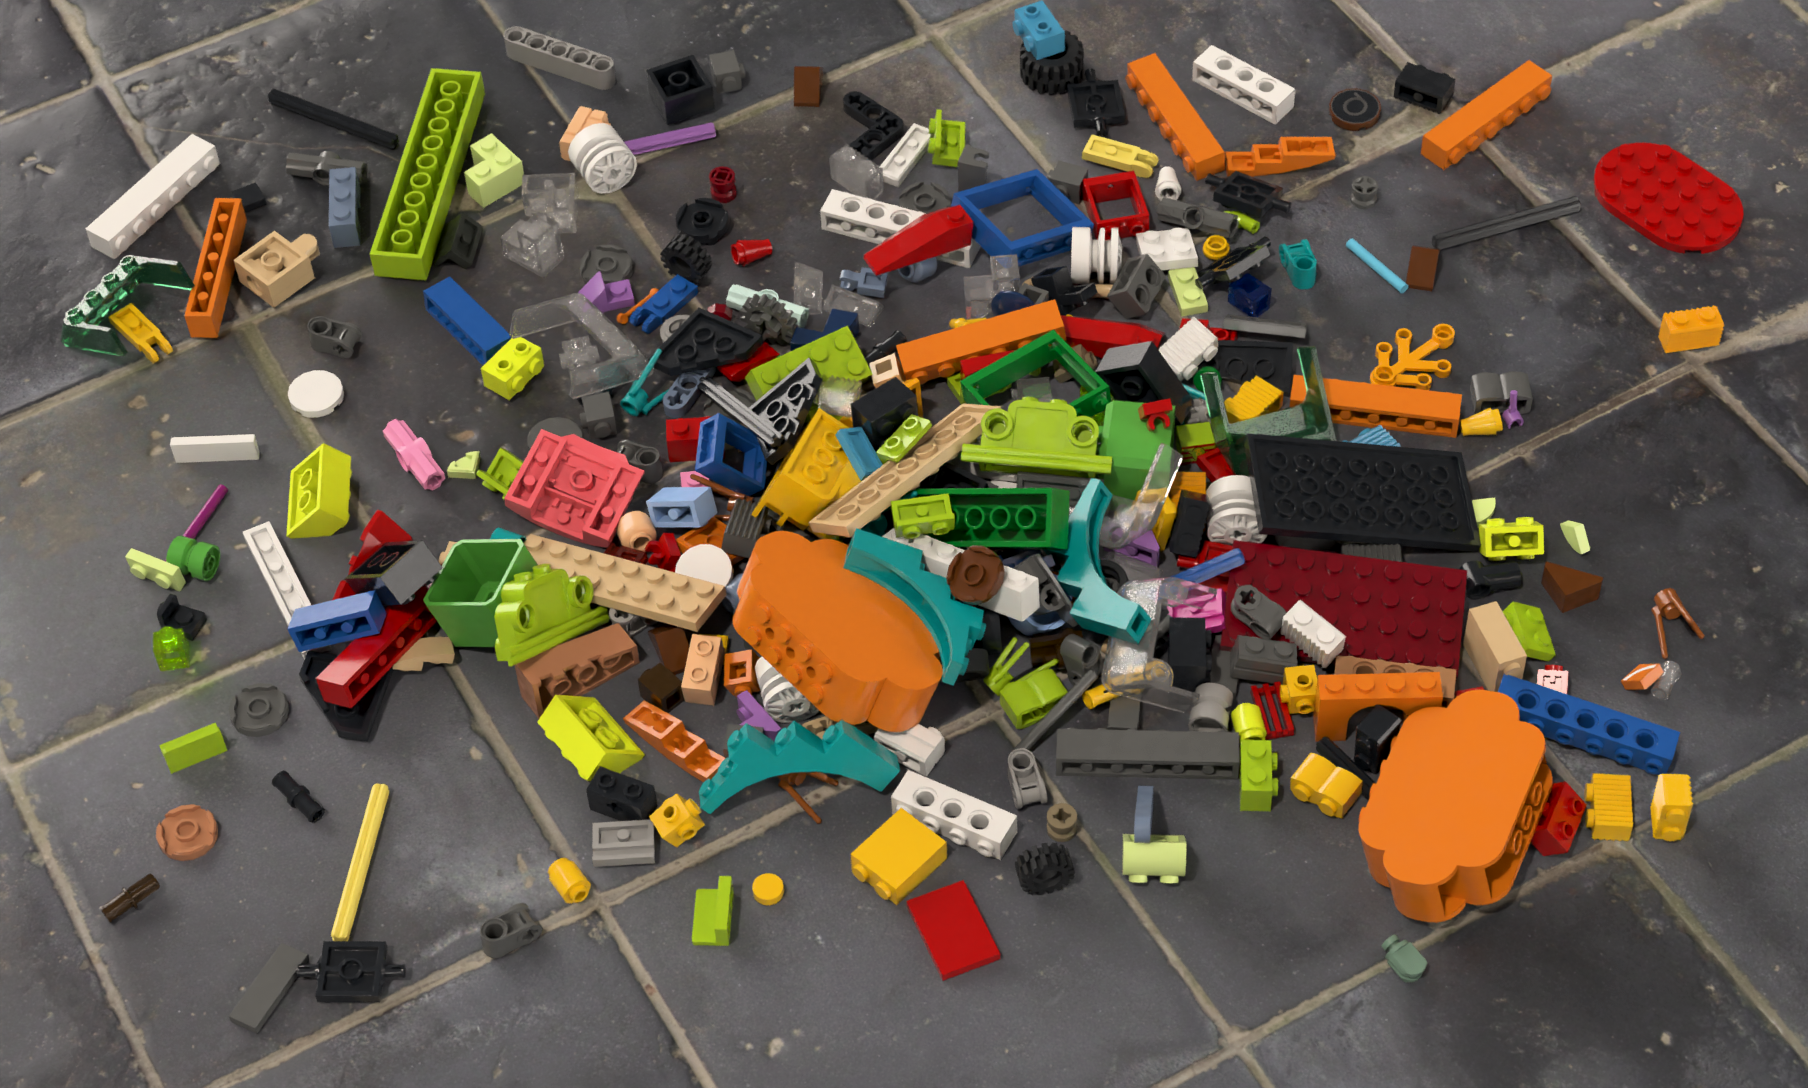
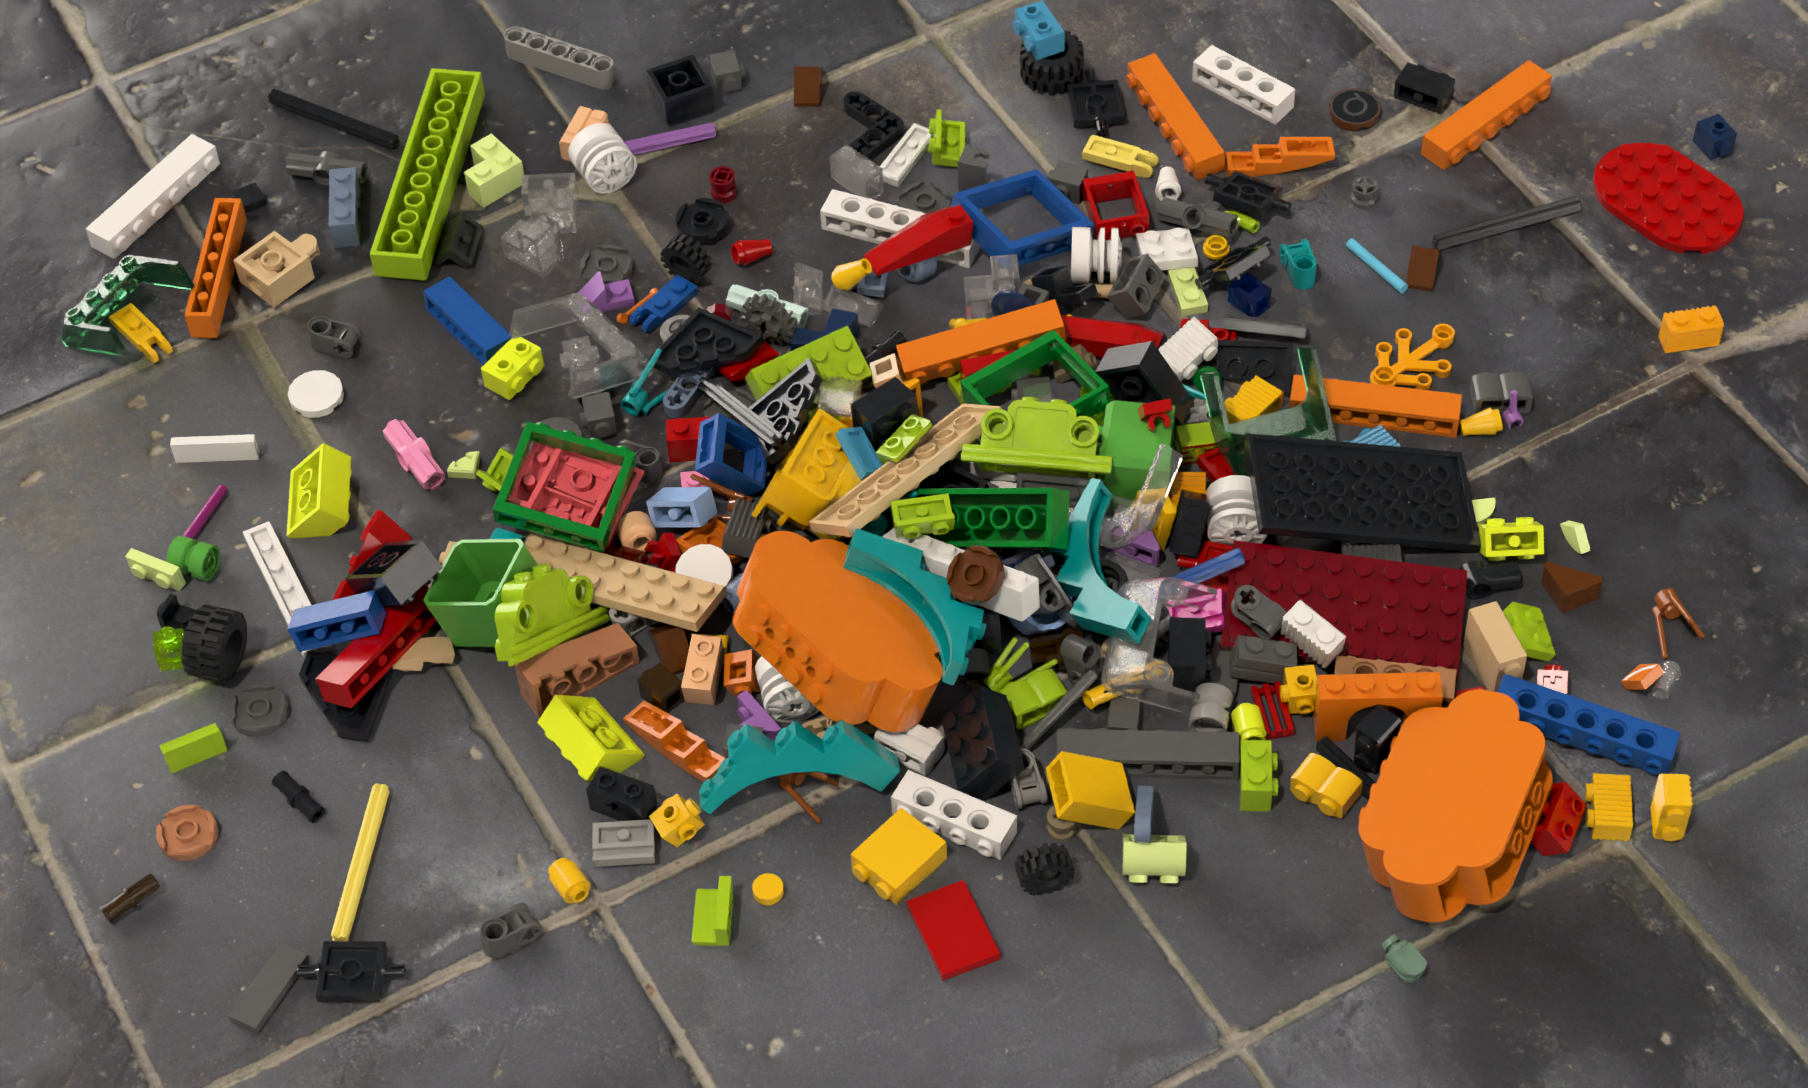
(214, 643): none -> black tyre
(554, 526): none -> green window
(849, 274): none -> yellow cone
(982, 743): none -> black brick
(1090, 790): none -> yellow brick
(1714, 137): none -> dark blue brick

